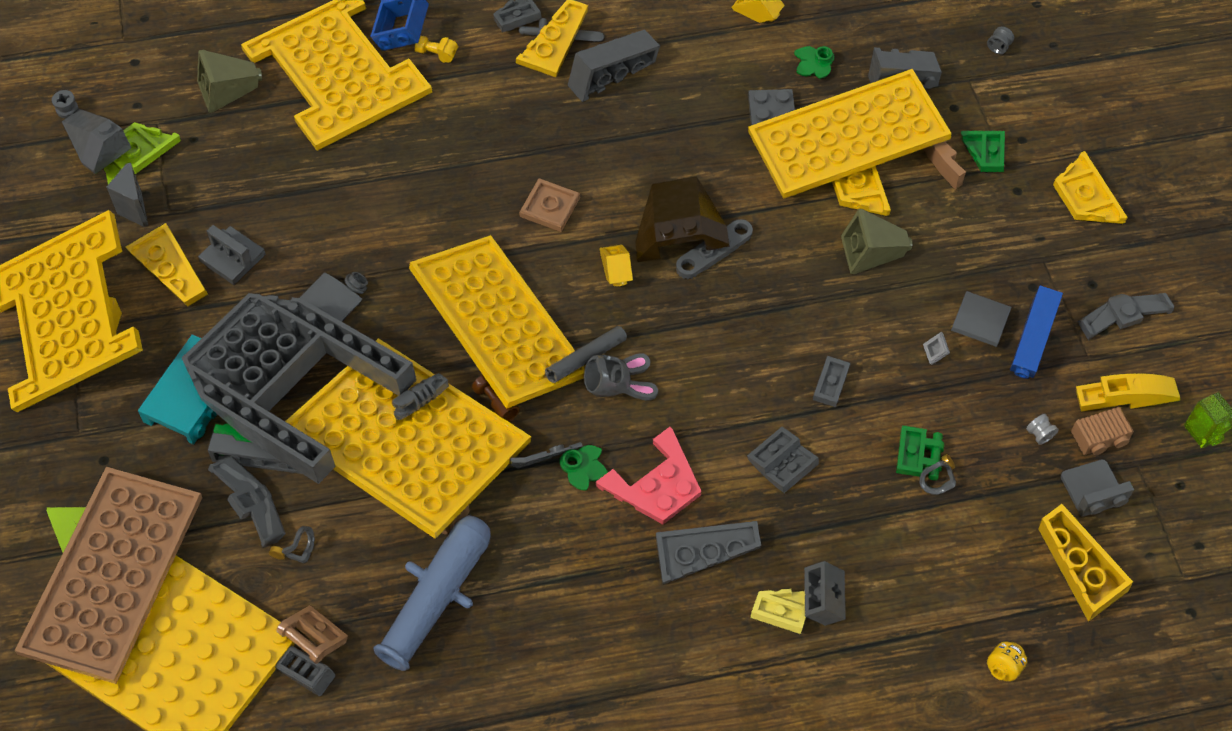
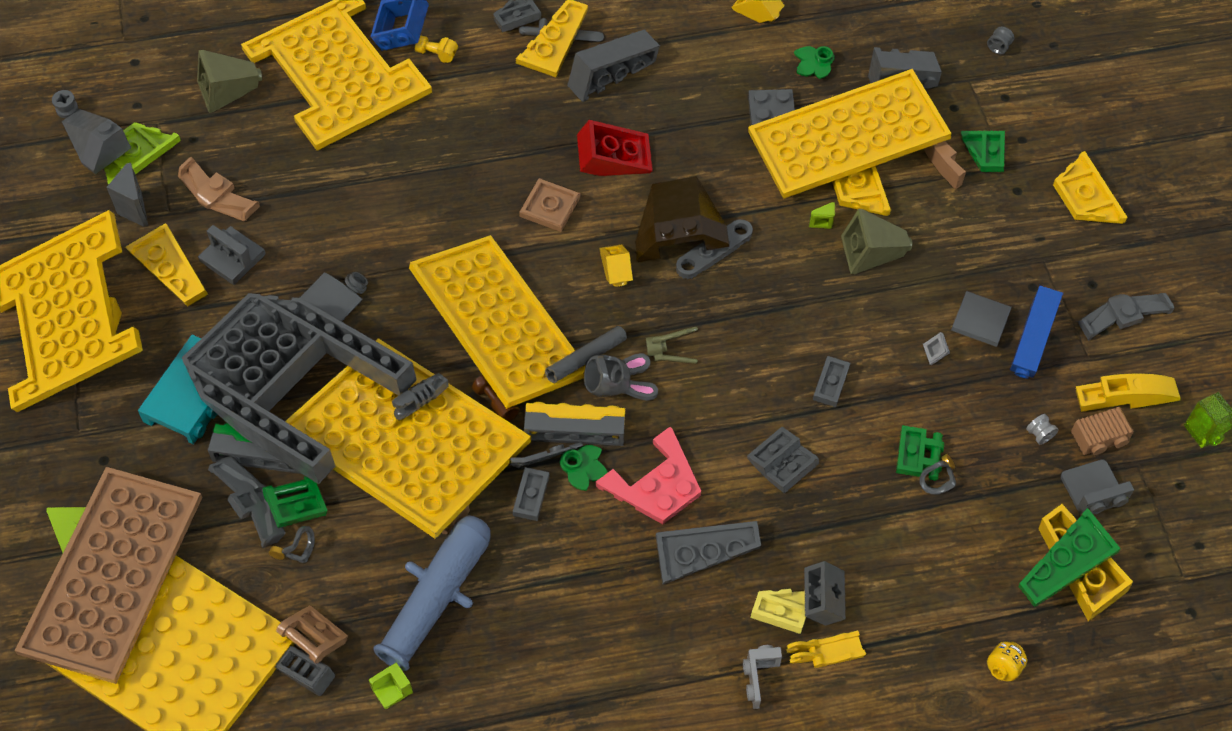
(215, 192): none -> medium nougat plate
(296, 507): none -> green plate
(390, 686): none -> lime panel
(531, 494): none -> dark grey plate
(575, 423): none -> dark grey piece
(613, 150): none -> red slope
(657, 345): none -> olive plant
(763, 657): none -> light grey bracket
(823, 216): none -> lime slope
(827, 650): none -> yellow arm
(1073, 556): none -> green wing

